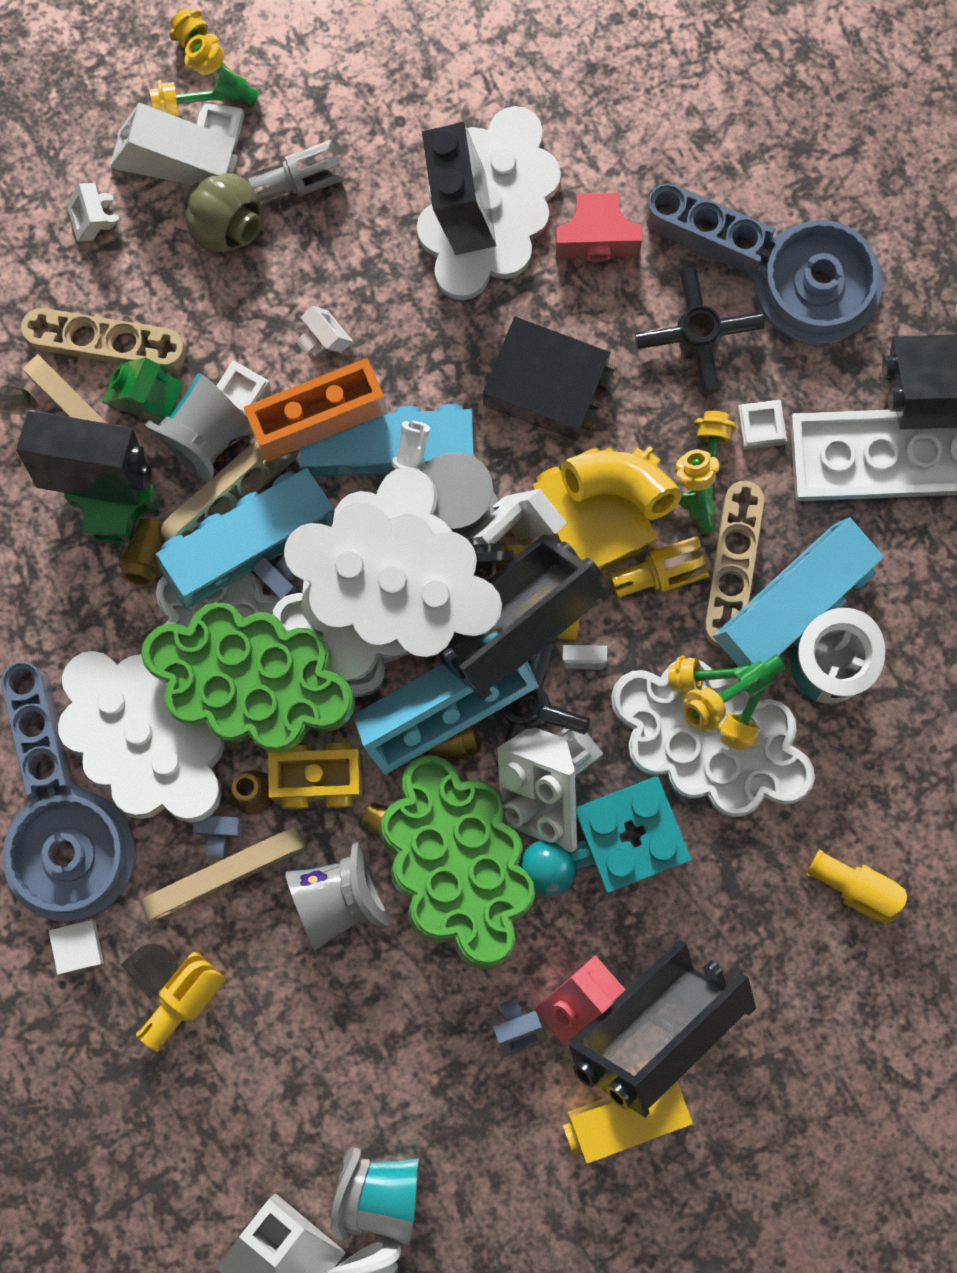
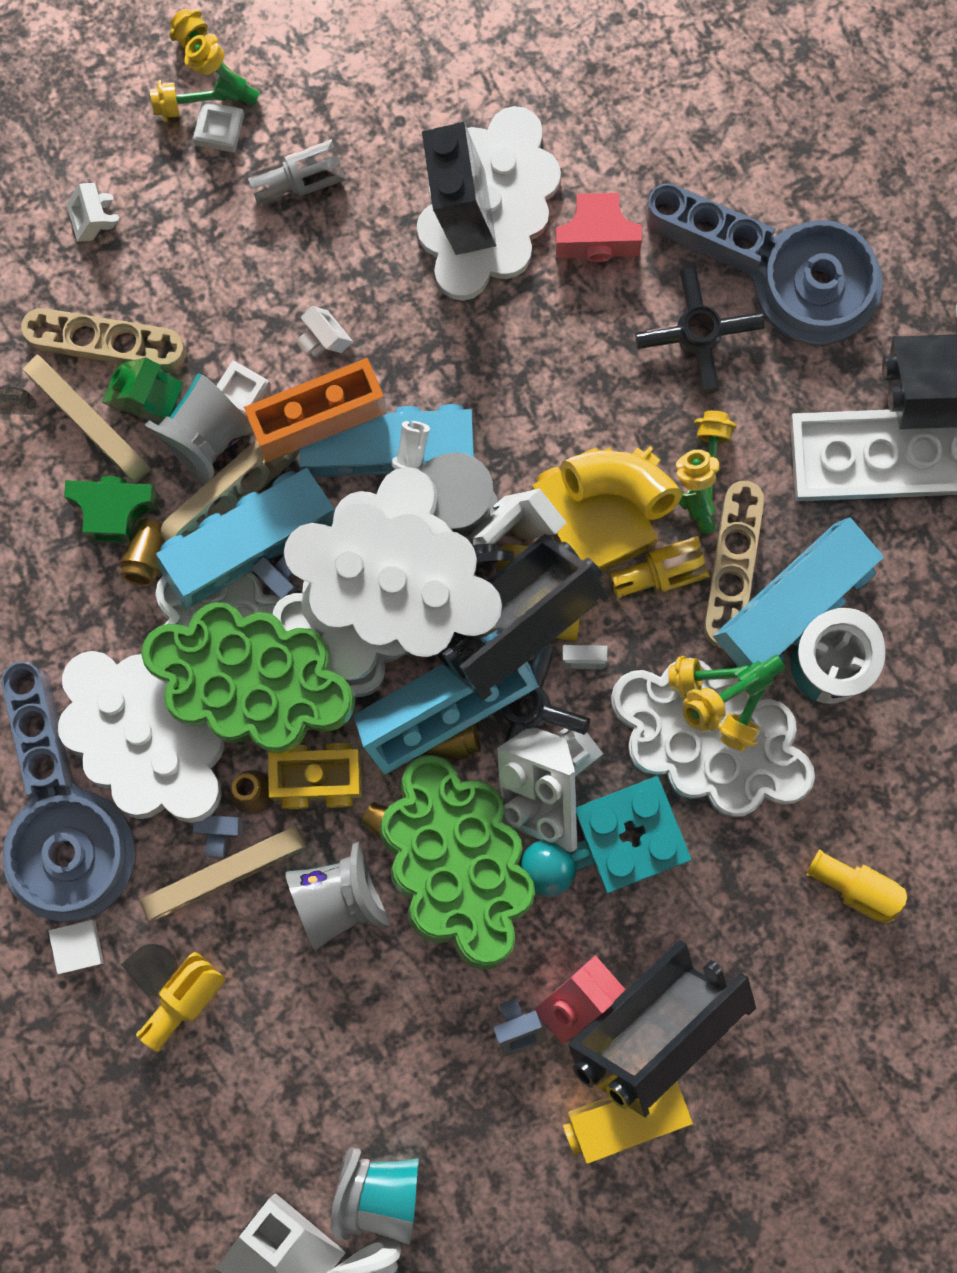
(83, 457): black brick -> none
(171, 148): white slope -> none
(223, 212): olive plant -> none
(548, 379): black brick -> none
(761, 424): white tile -> none

